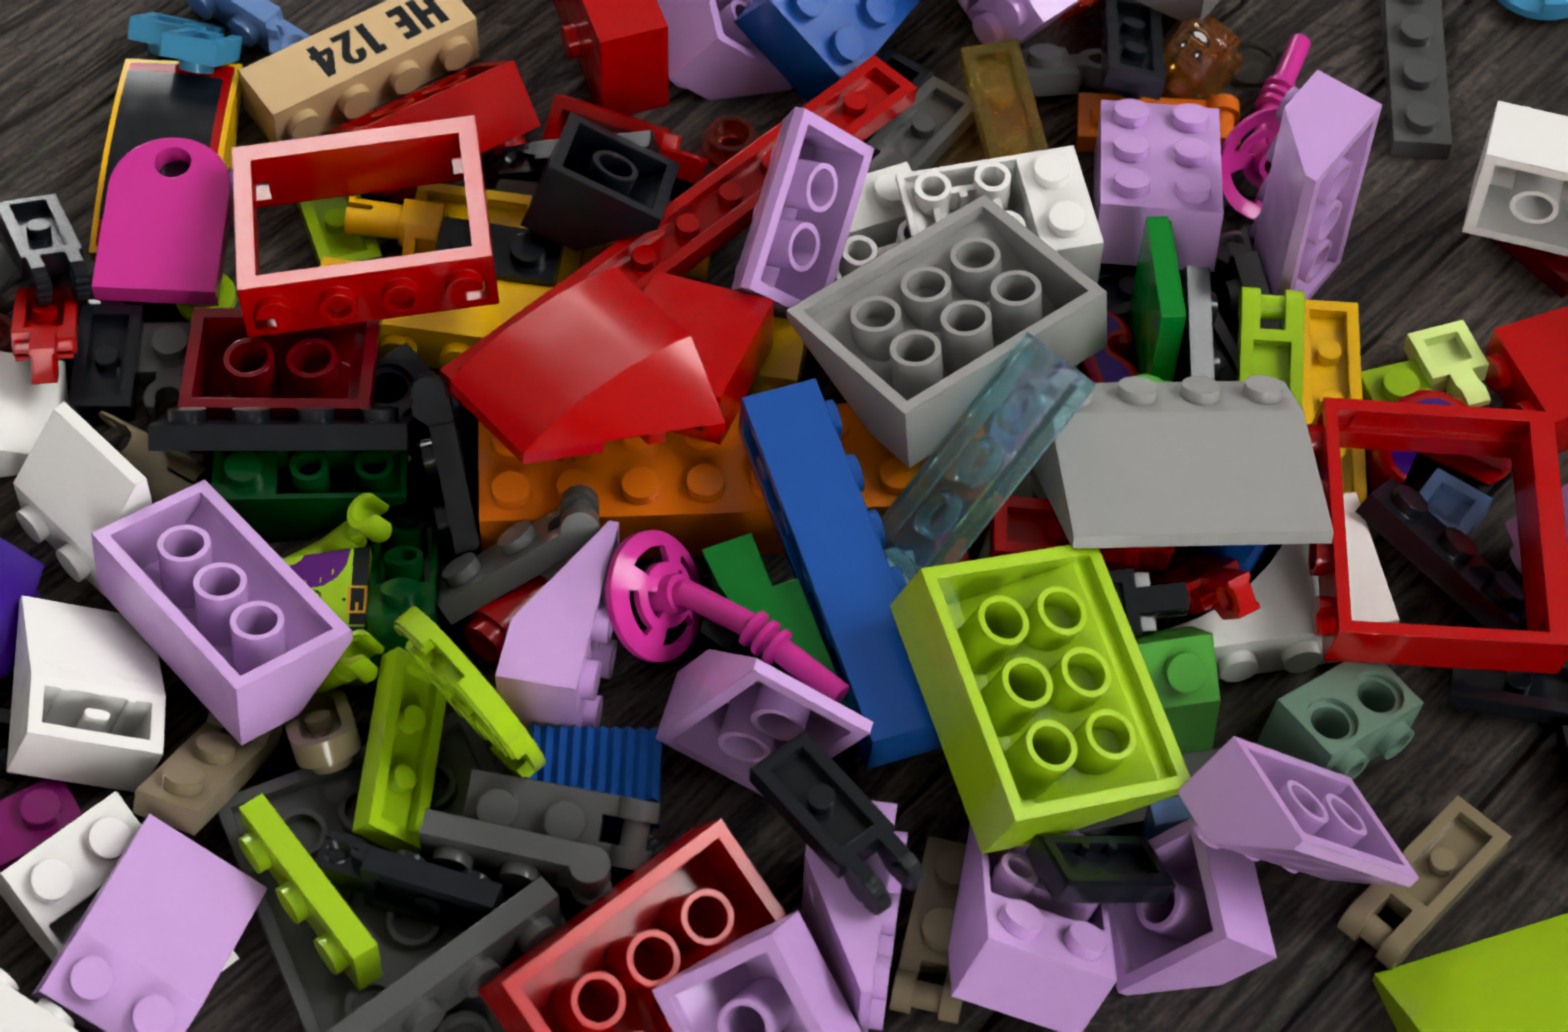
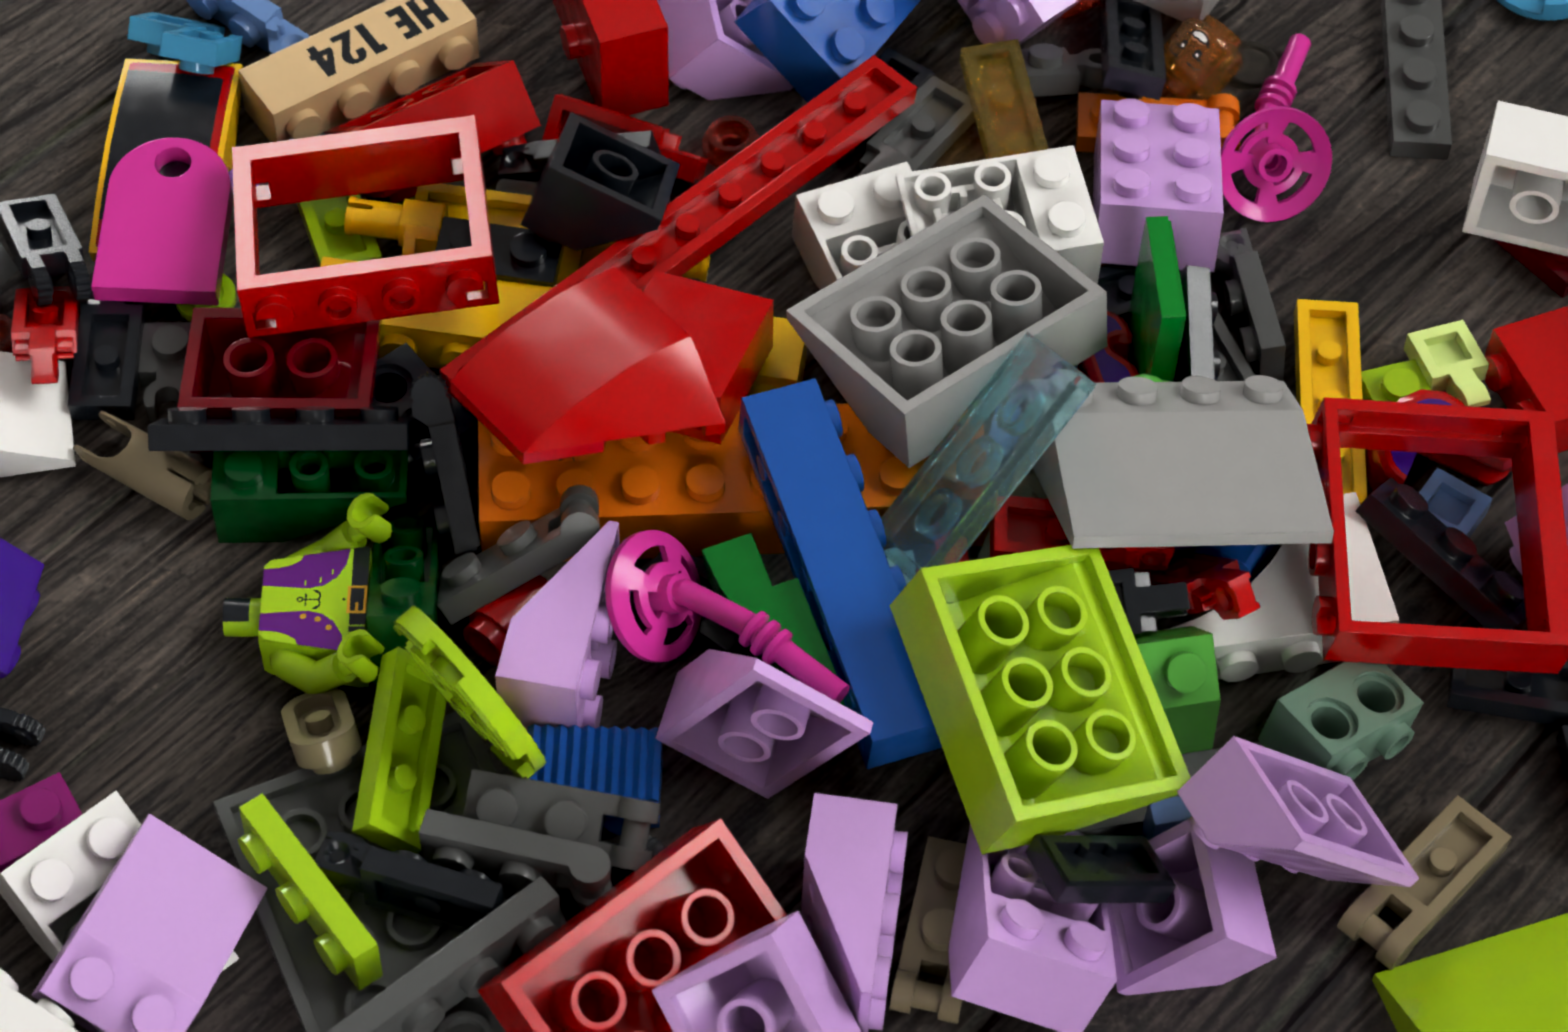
(74, 488): white slope -> none
(84, 697): white slope -> none
(203, 776): dark tan plate -> none
(220, 608): lavender slope -> none
(803, 211): lavender slope -> none
(835, 819): black hinge -> none
(1272, 351): lime plate -> none
(1312, 182): lavender slope -> none

